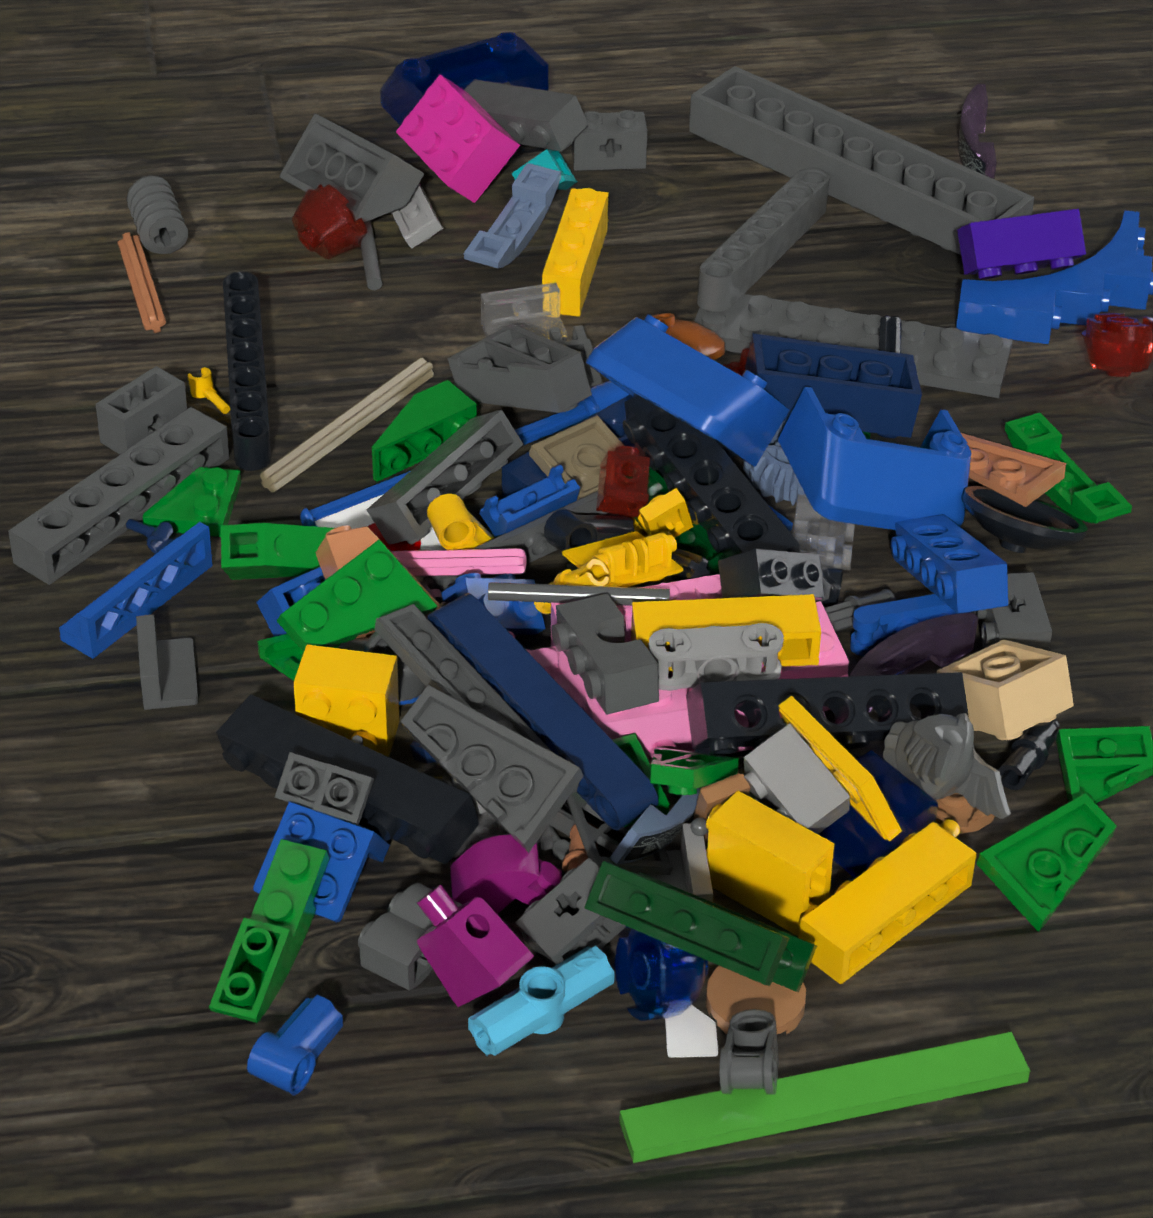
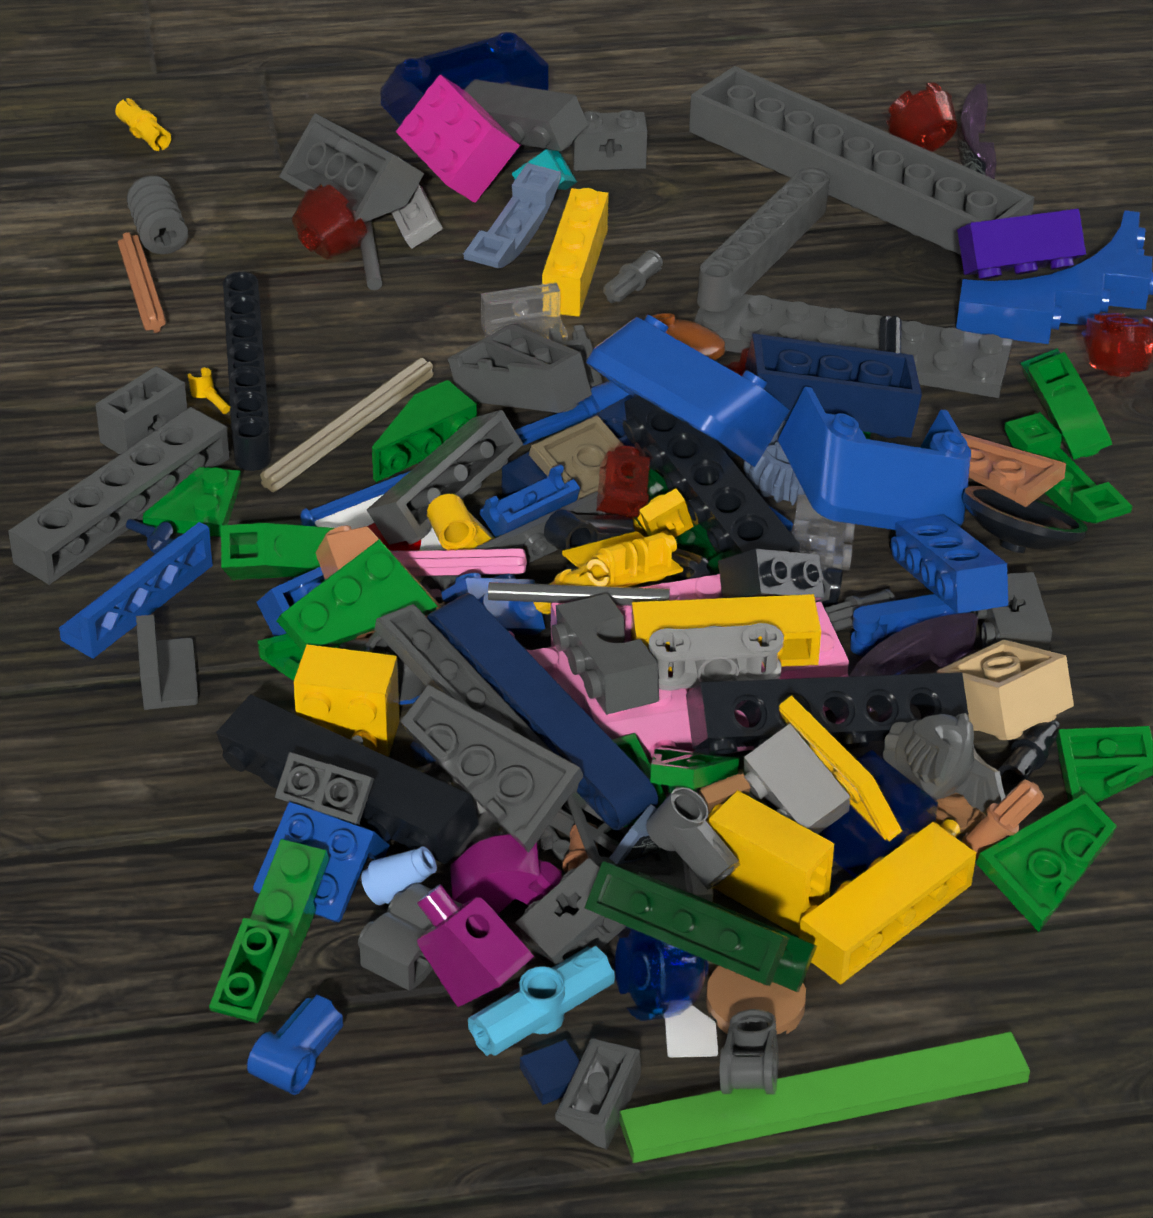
(143, 124): none -> yellow pin
(396, 873): none -> light blue cone
(550, 1070): none -> dark blue tile
(600, 1091): none -> dark grey slope
(633, 276): none -> dark grey axle
(683, 828): none -> dark grey piece
(924, 118): none -> clear red cone
(1004, 817): none -> nougat axle
(1067, 403): none -> green slope

